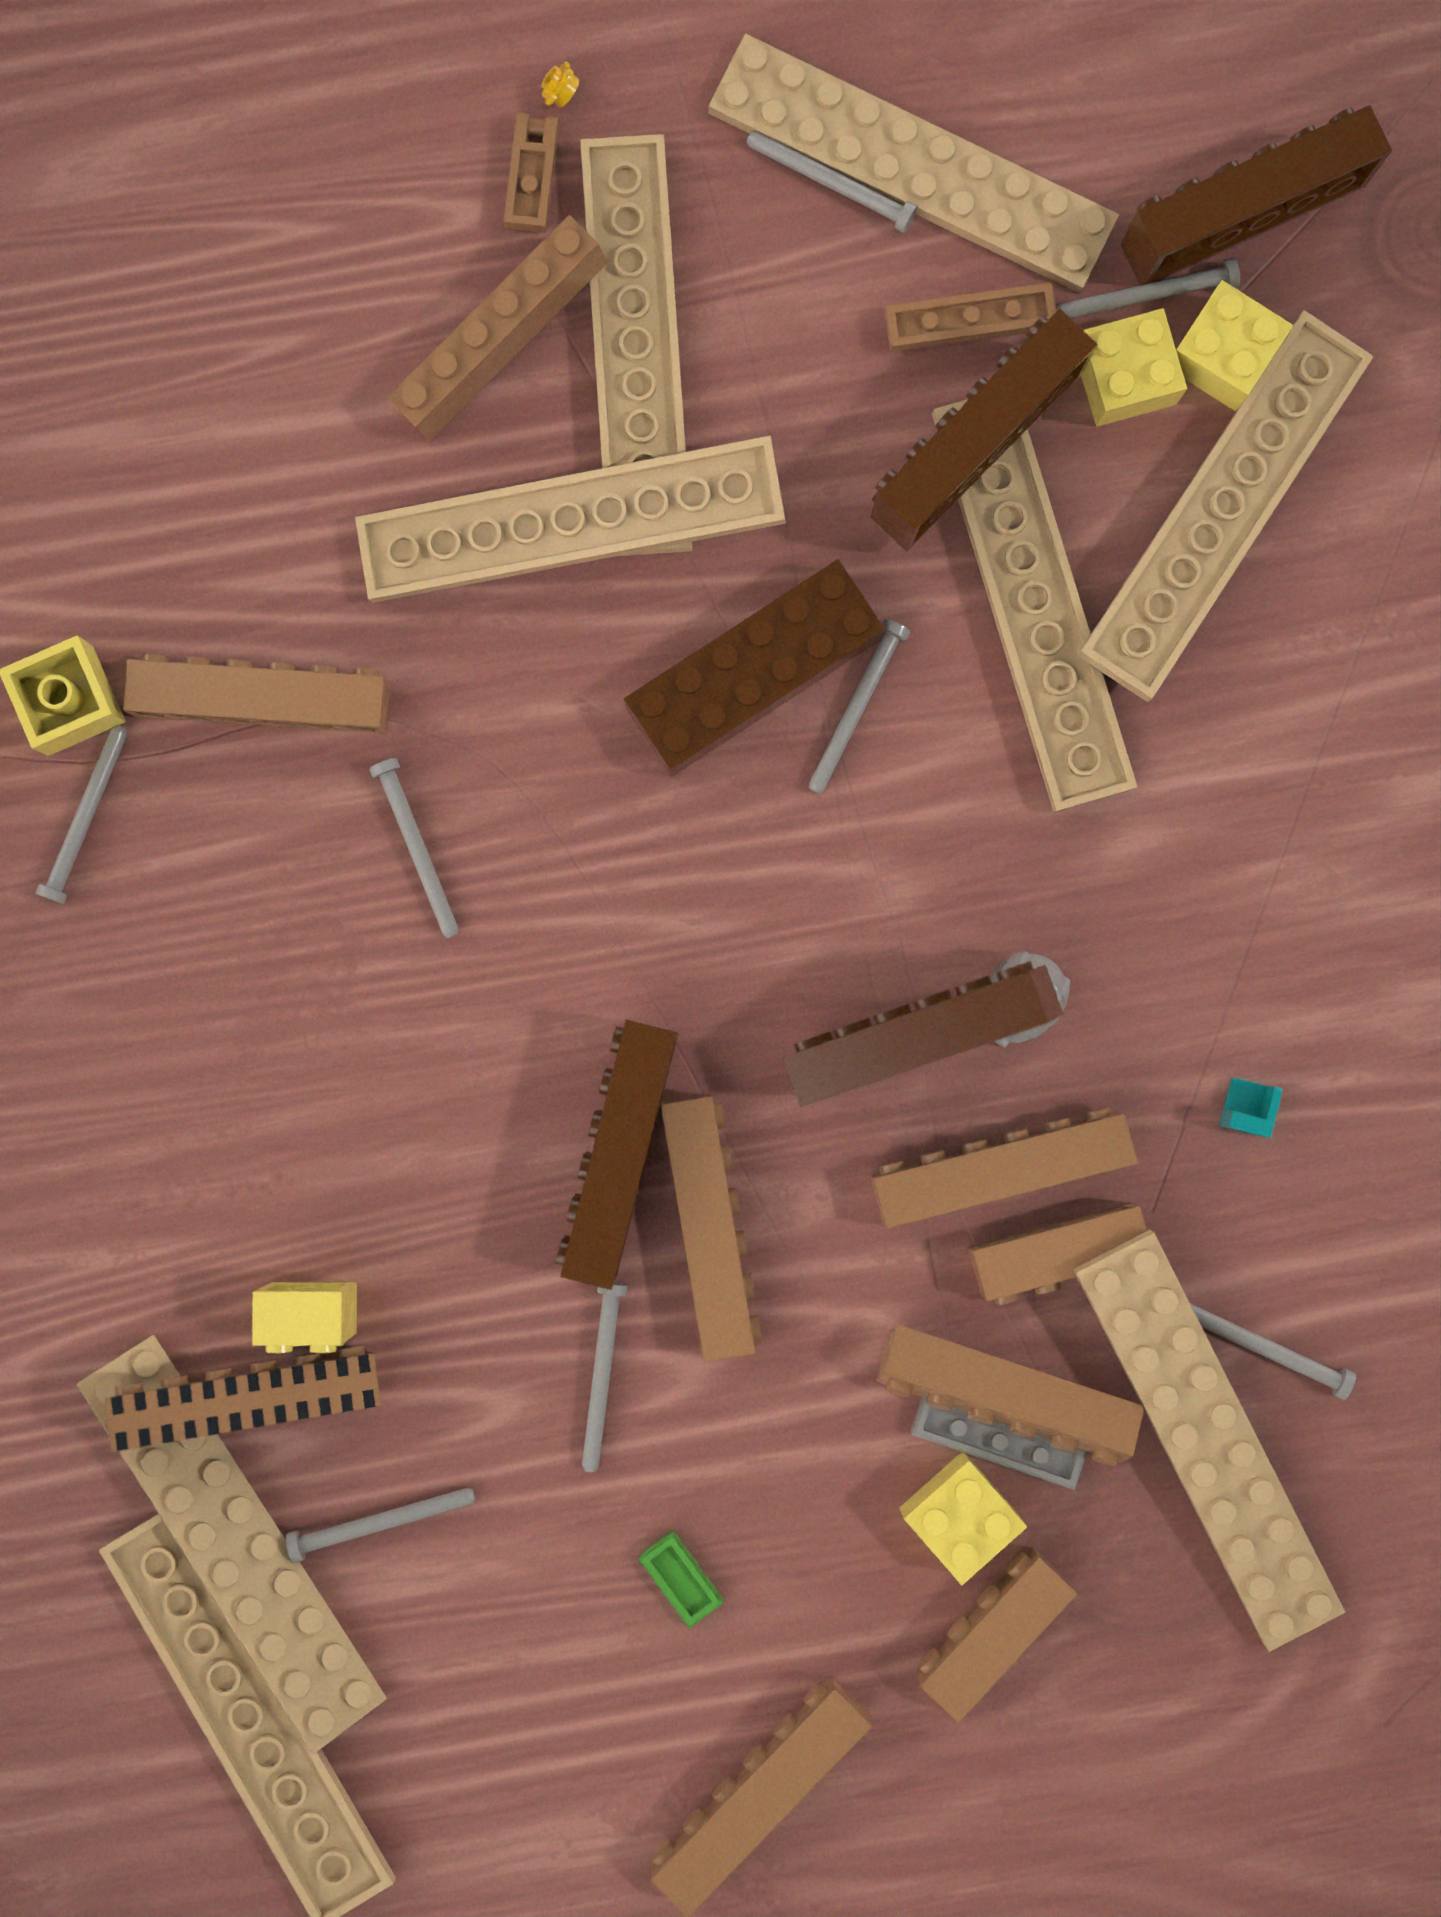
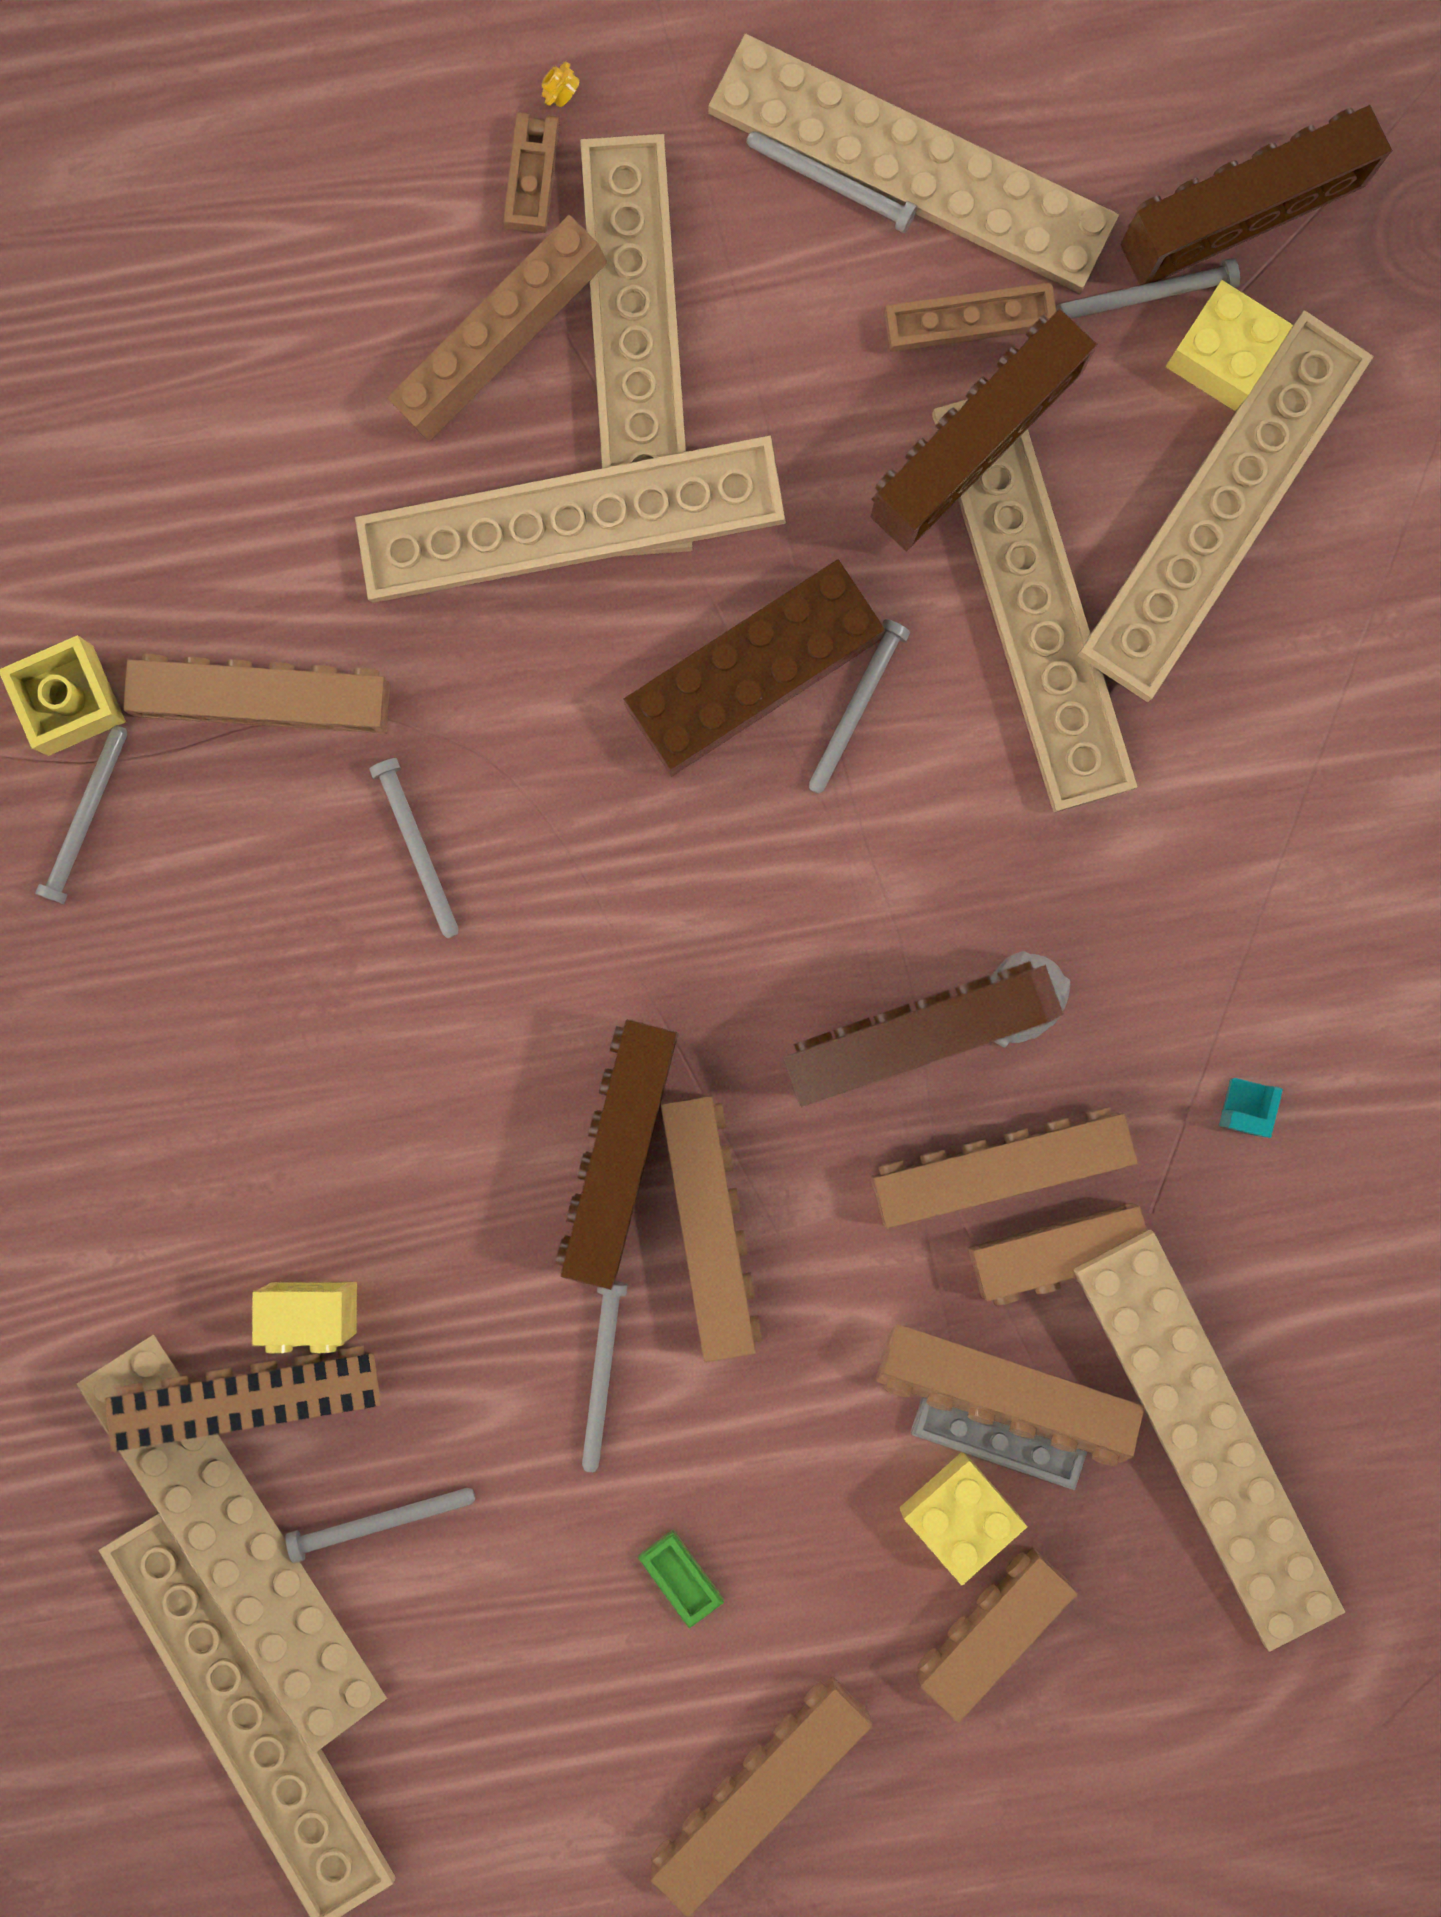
(1132, 368): light yellow brick -> none
(1340, 1382): light grey bar -> none

